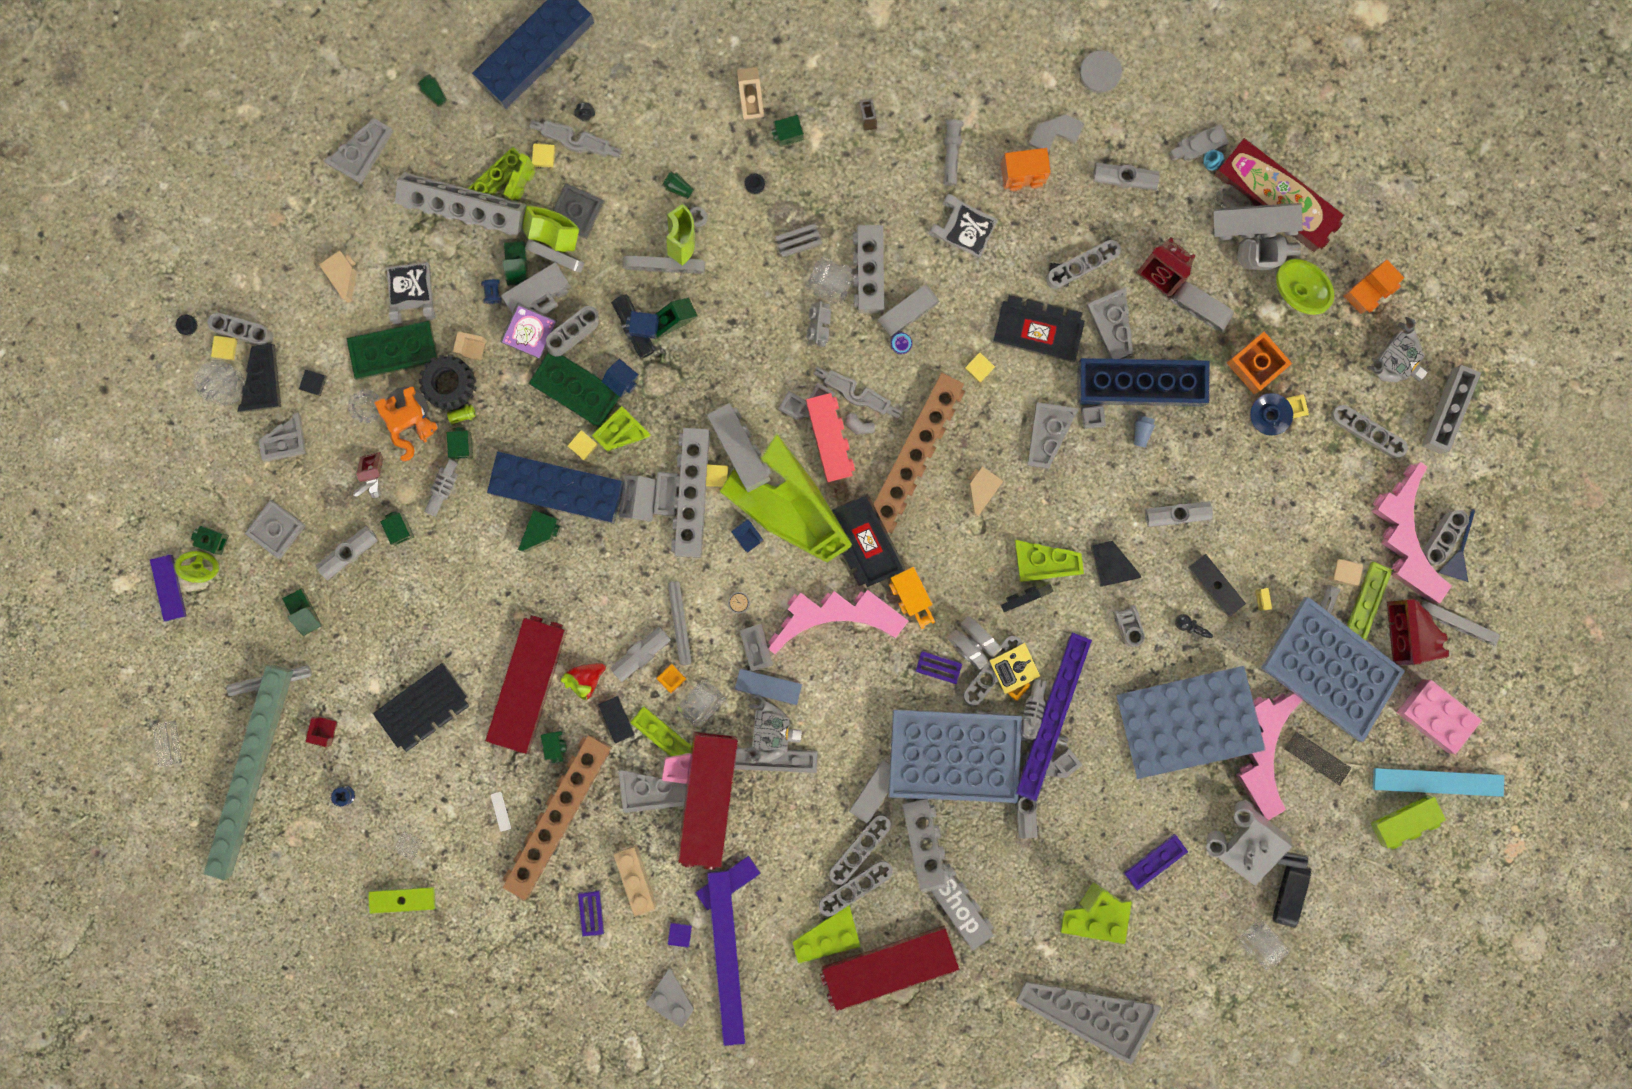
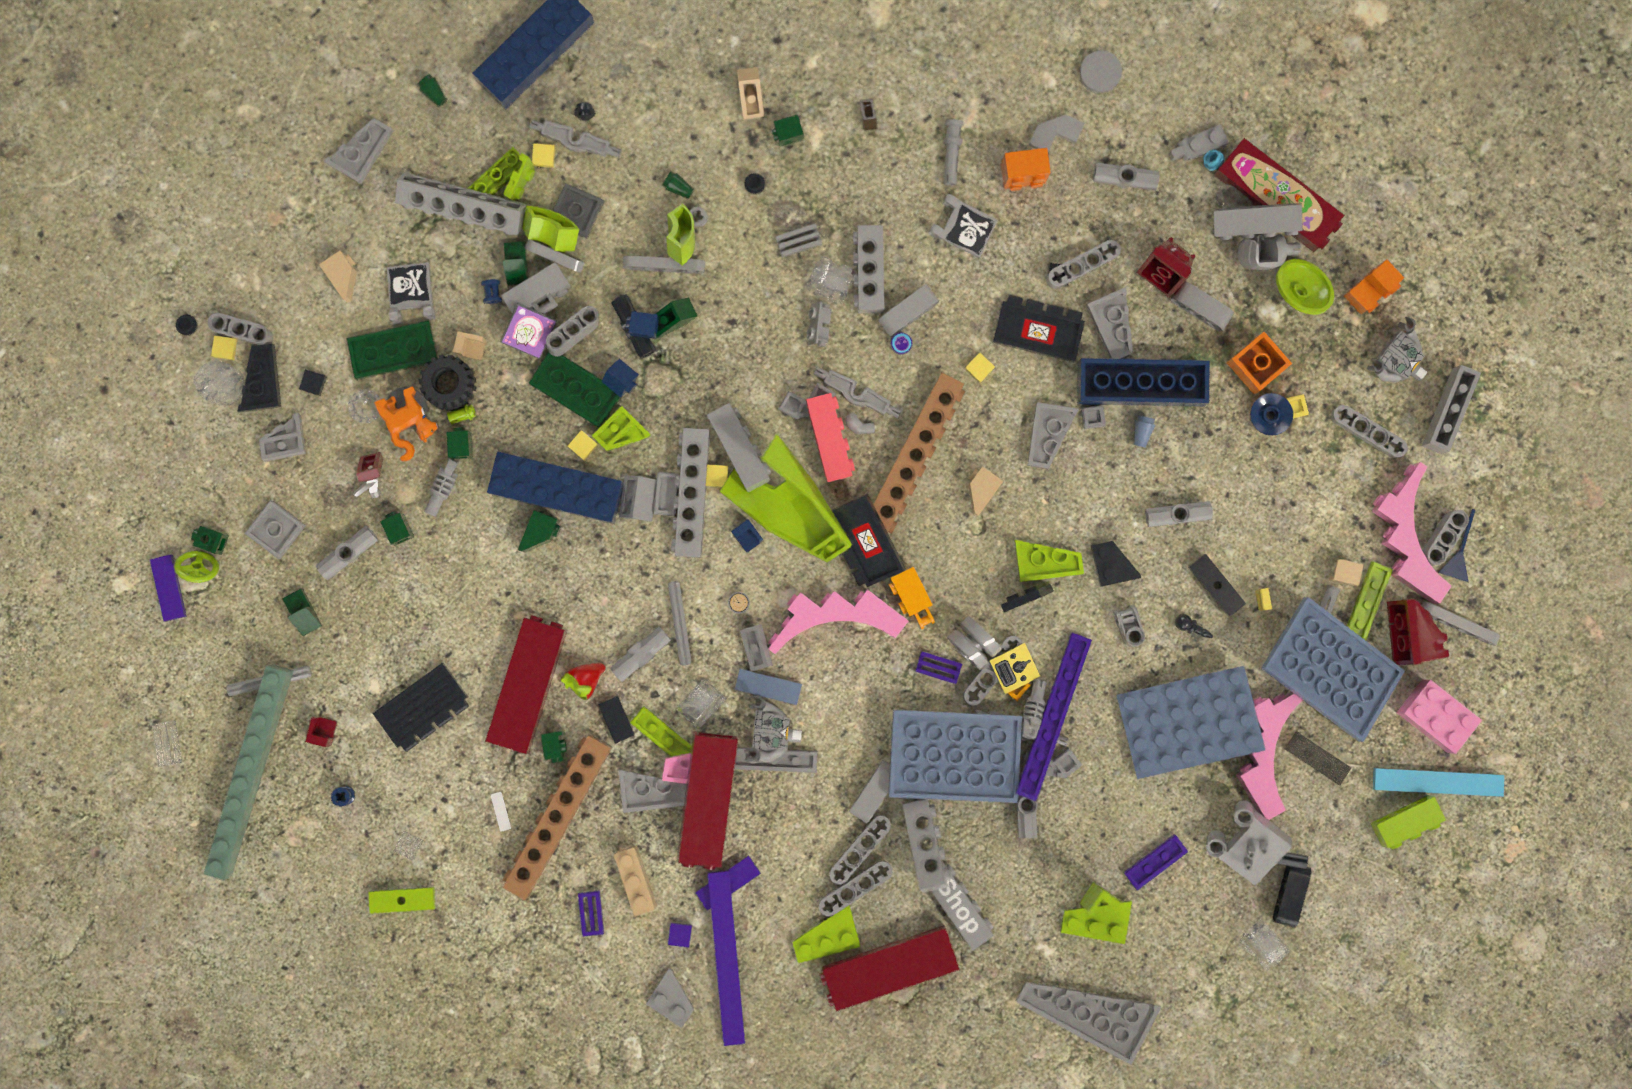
(671, 678): light orange tile -> none

